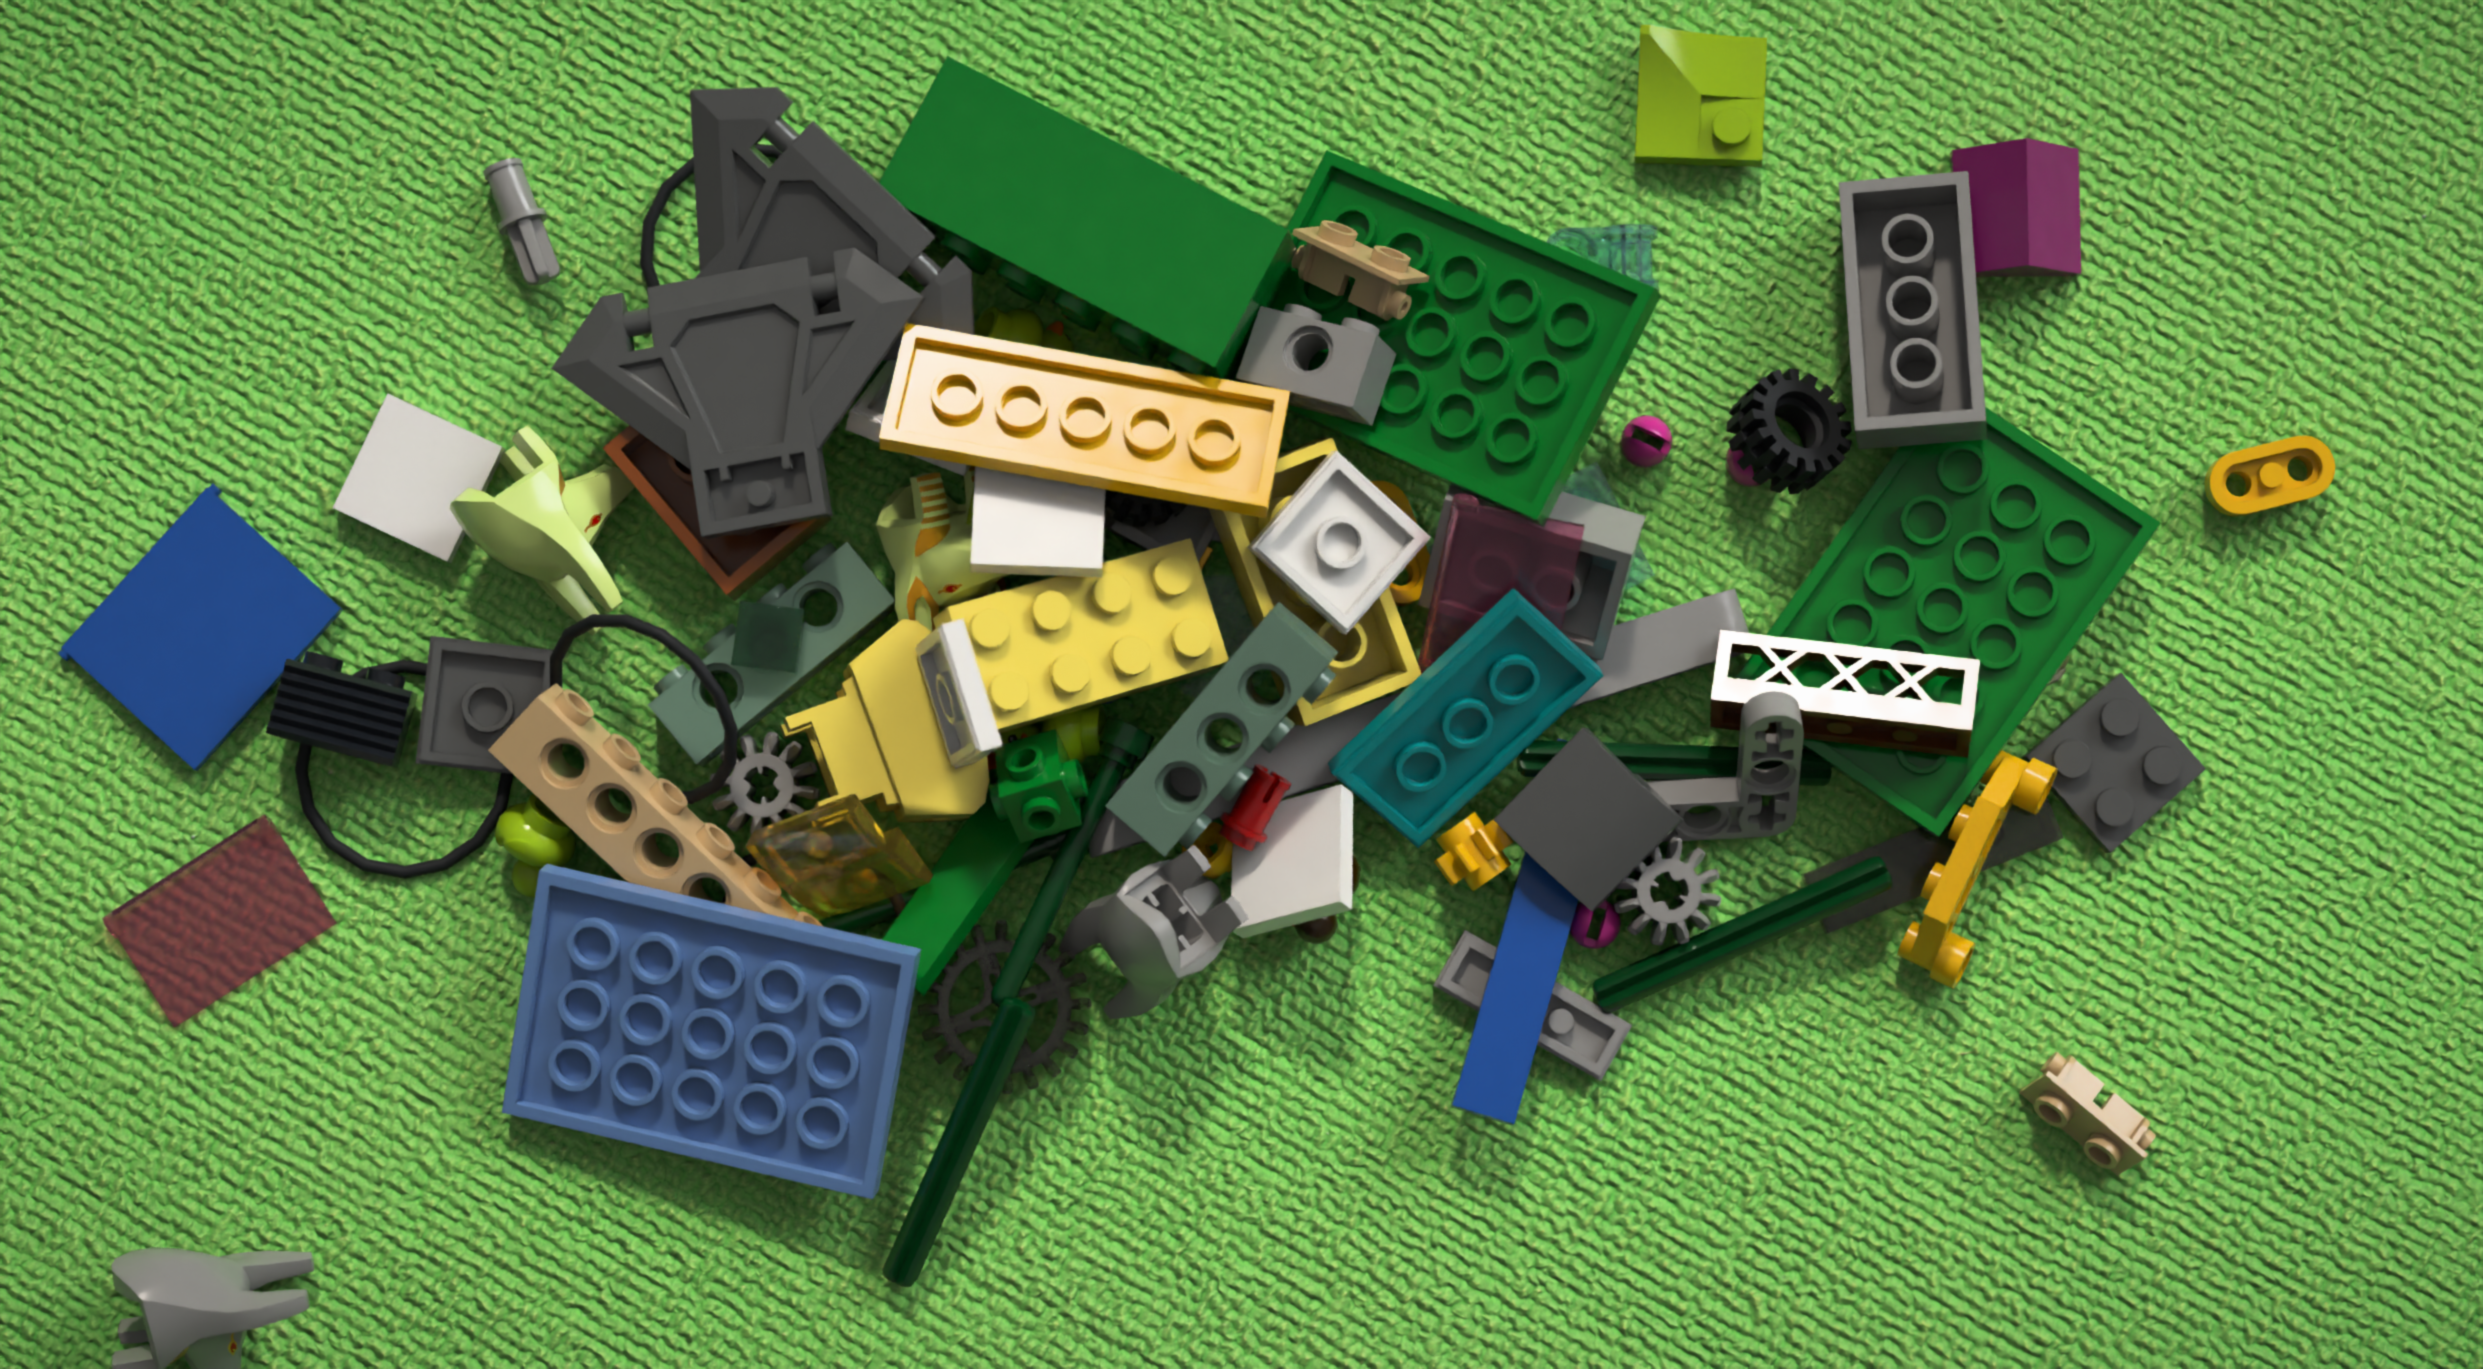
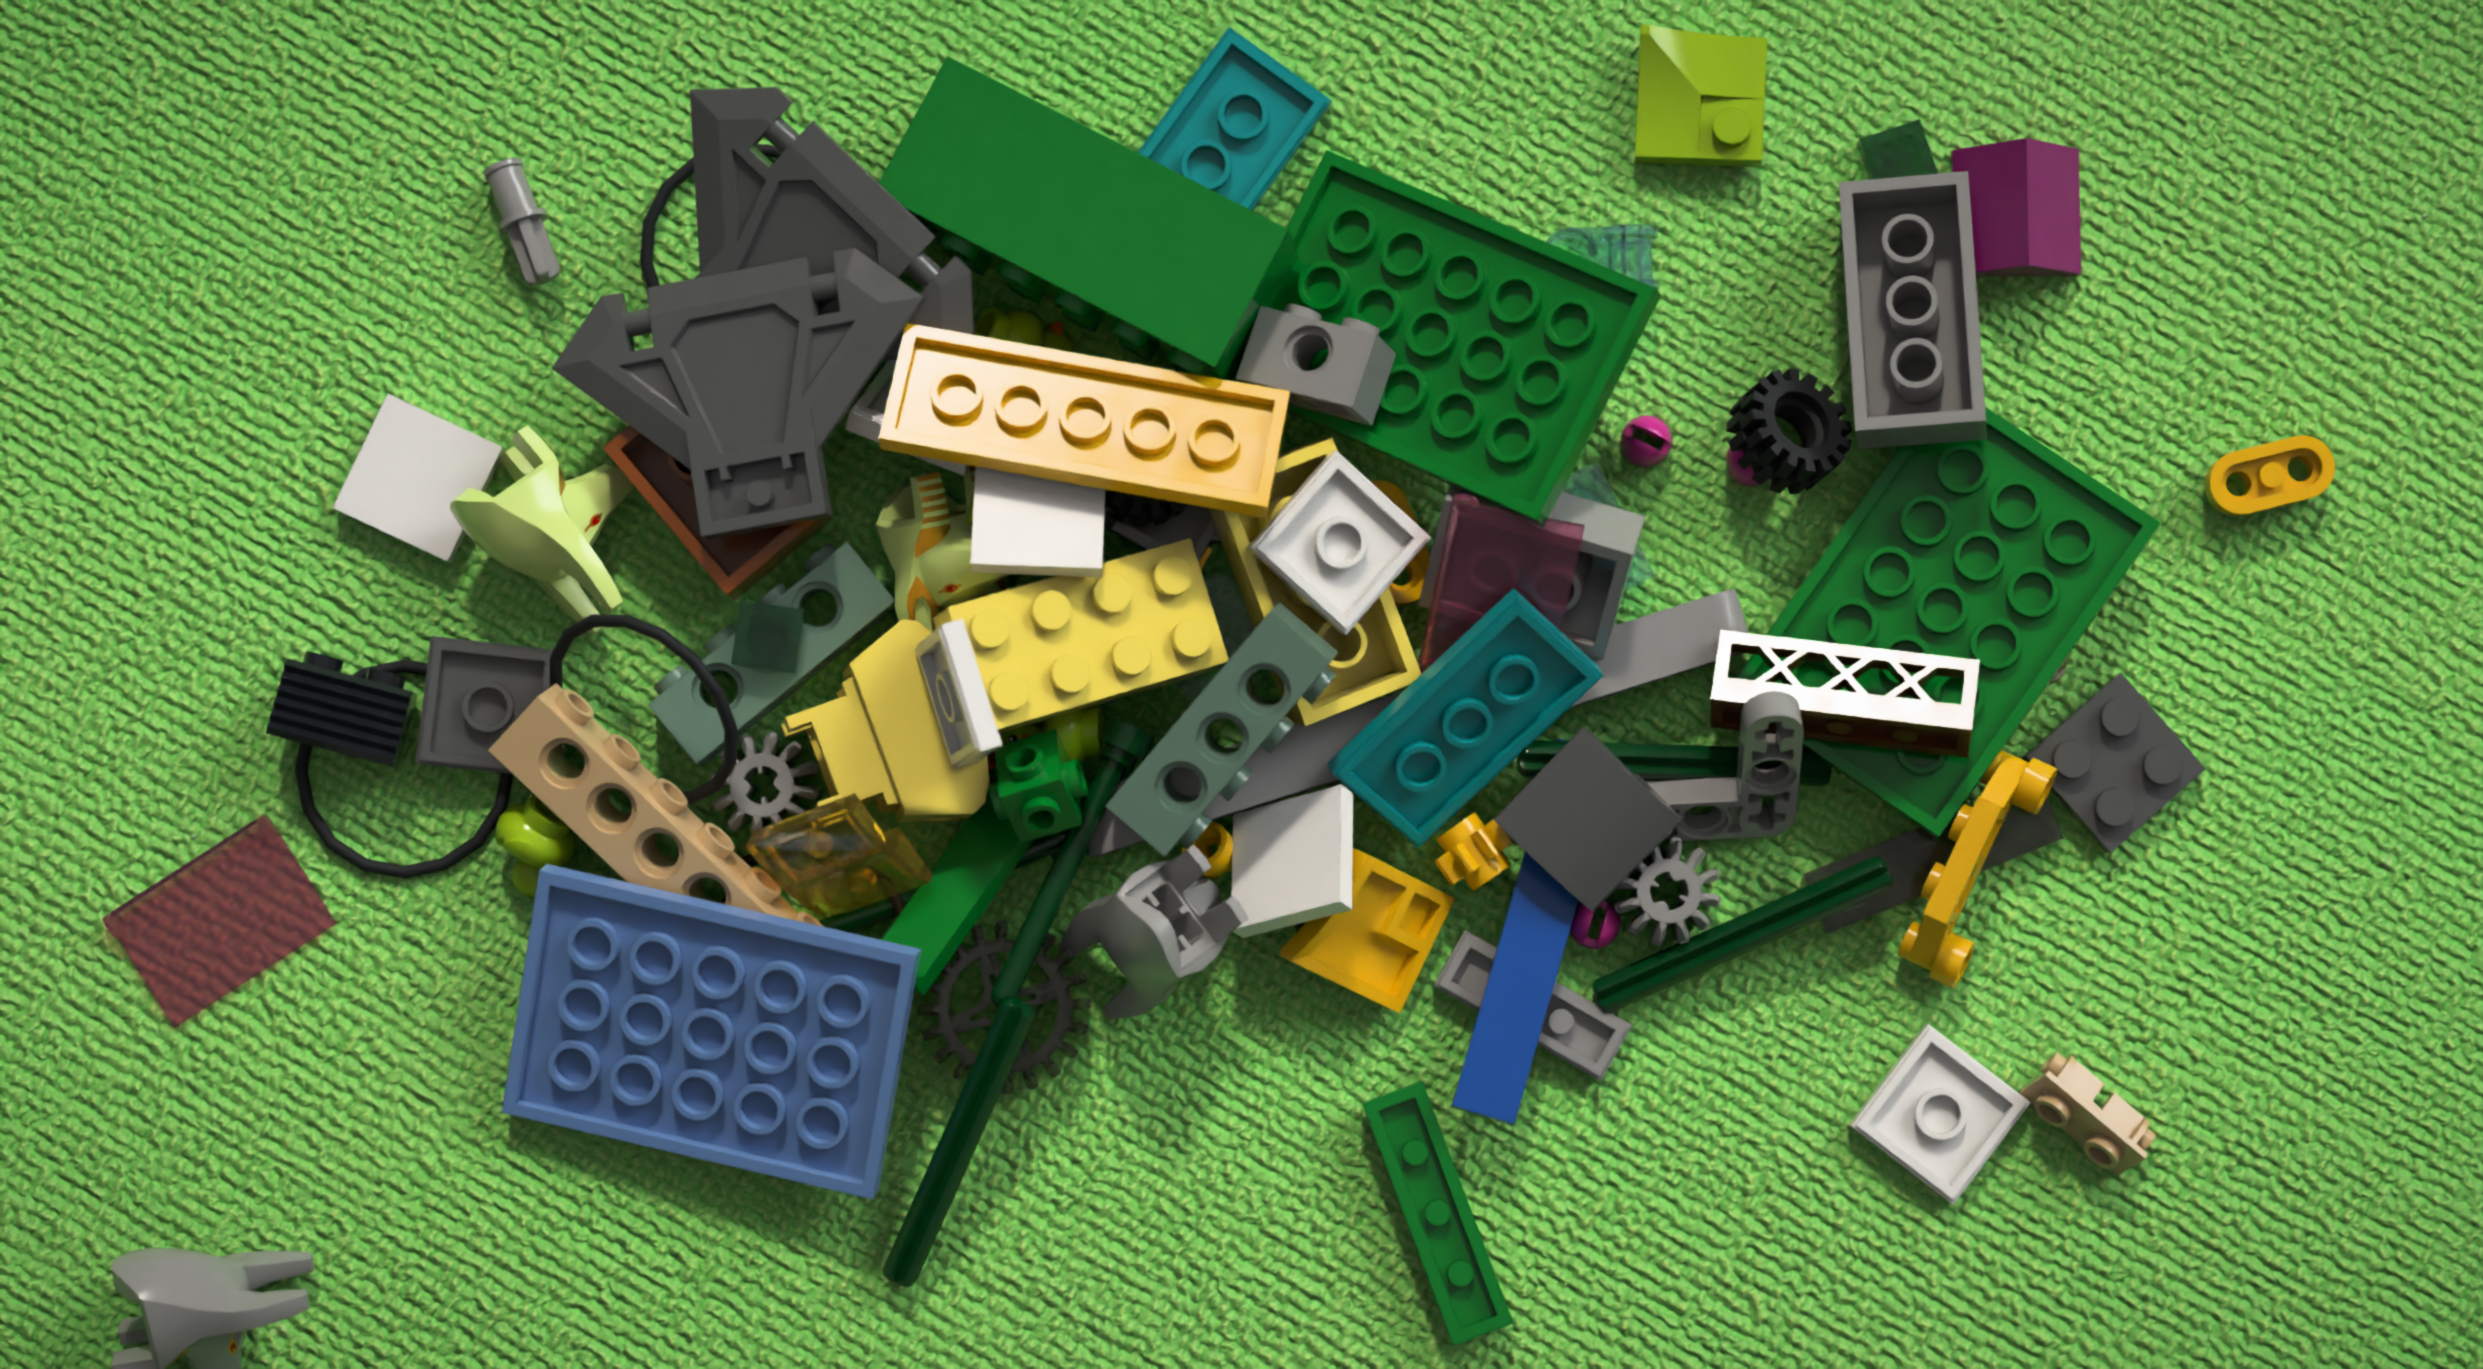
(201, 628): blue piece -> none
(1236, 122): none -> teal tile
(1254, 808): red pin -> none
(1379, 273): tan hinge -> none
(1381, 940): none -> yellow plate
(1437, 1213): none -> green plate
(1897, 152): none -> clear green tile
(1939, 1113): none -> white tile

